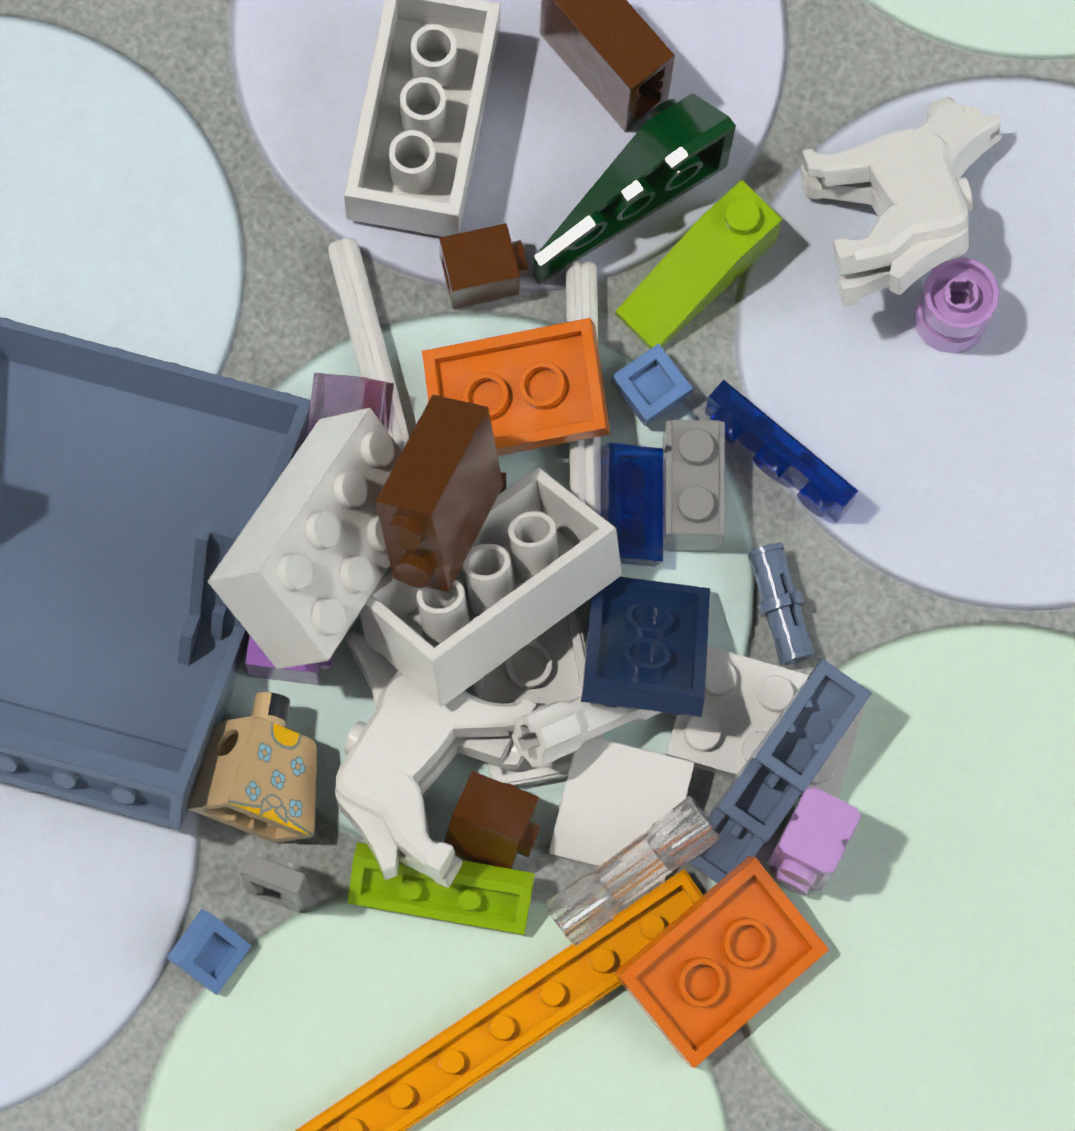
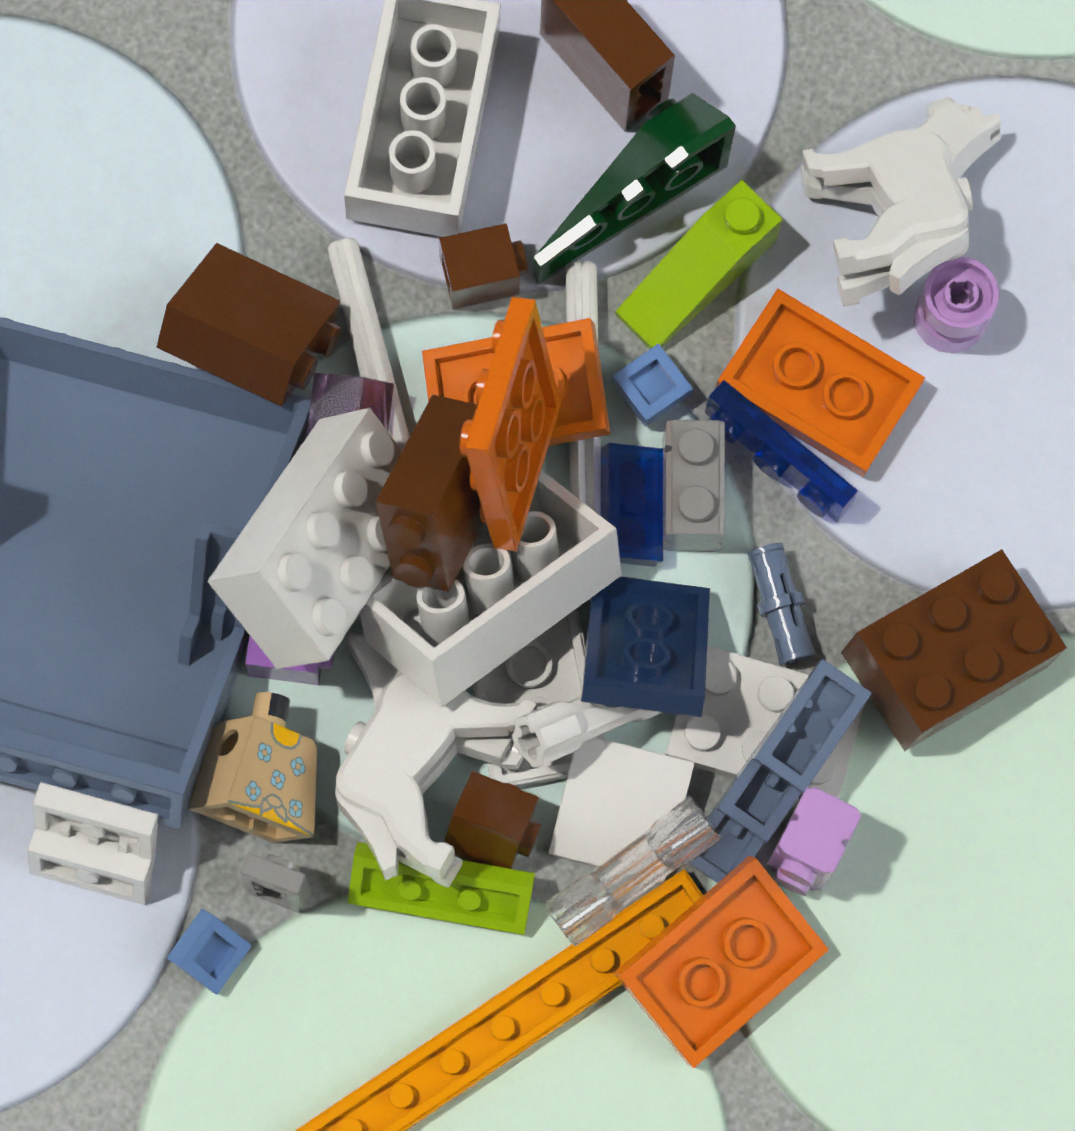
(93, 843): none -> white slope
(250, 325): none -> reddish brown brick
(511, 423): none -> orange plate
(822, 382): none -> orange plate
(953, 649): none -> reddish brown brick

